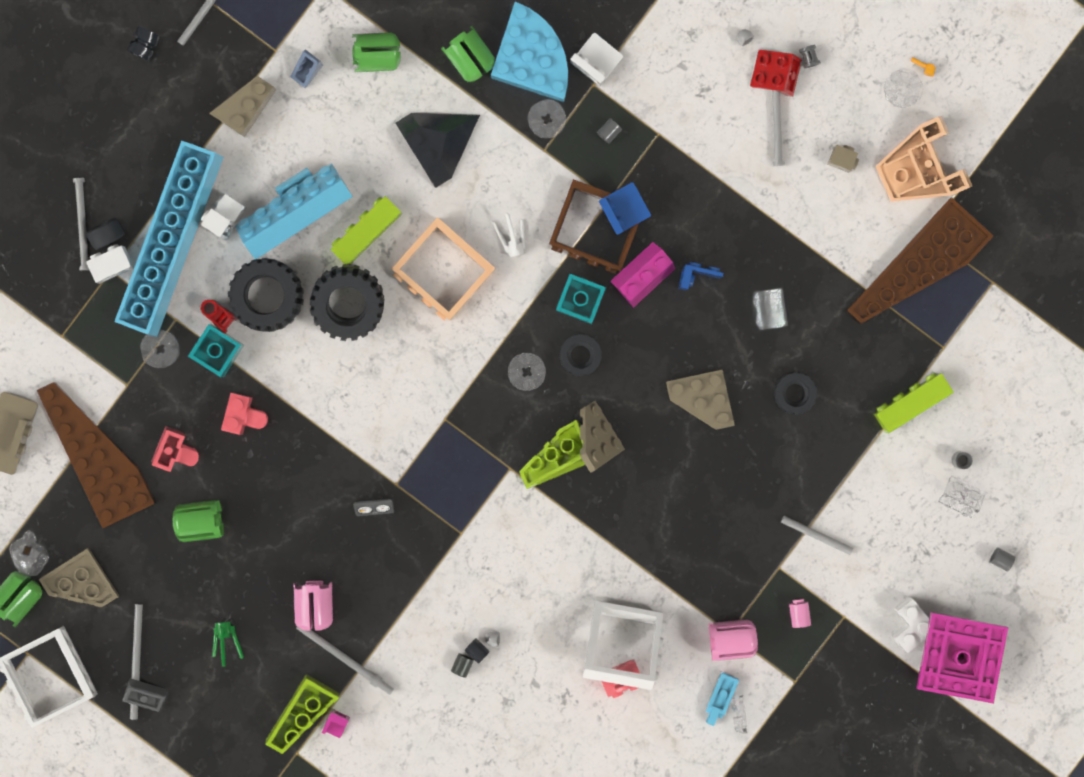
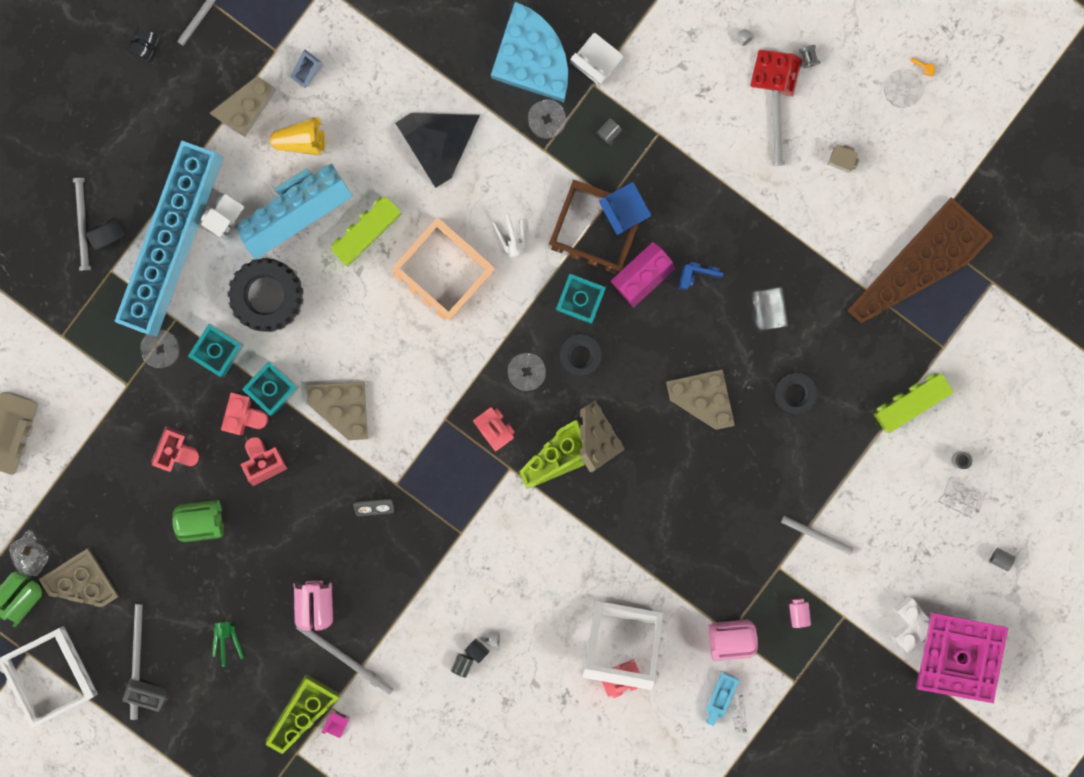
(105, 472): reddish brown wing -> none
(110, 263): white brick -> none
(219, 315): red piece -> none
(262, 463): none -> coral brick
(270, 388): none -> teal brick
(300, 138): none -> yellow cone
(340, 326): black tyre -> none
(342, 407): none -> dark tan plate
(376, 52): bright green cylinder -> none
(461, 59): bright green cylinder -> none
(493, 428): none -> coral brick
(915, 168): light nougat wedge -> none

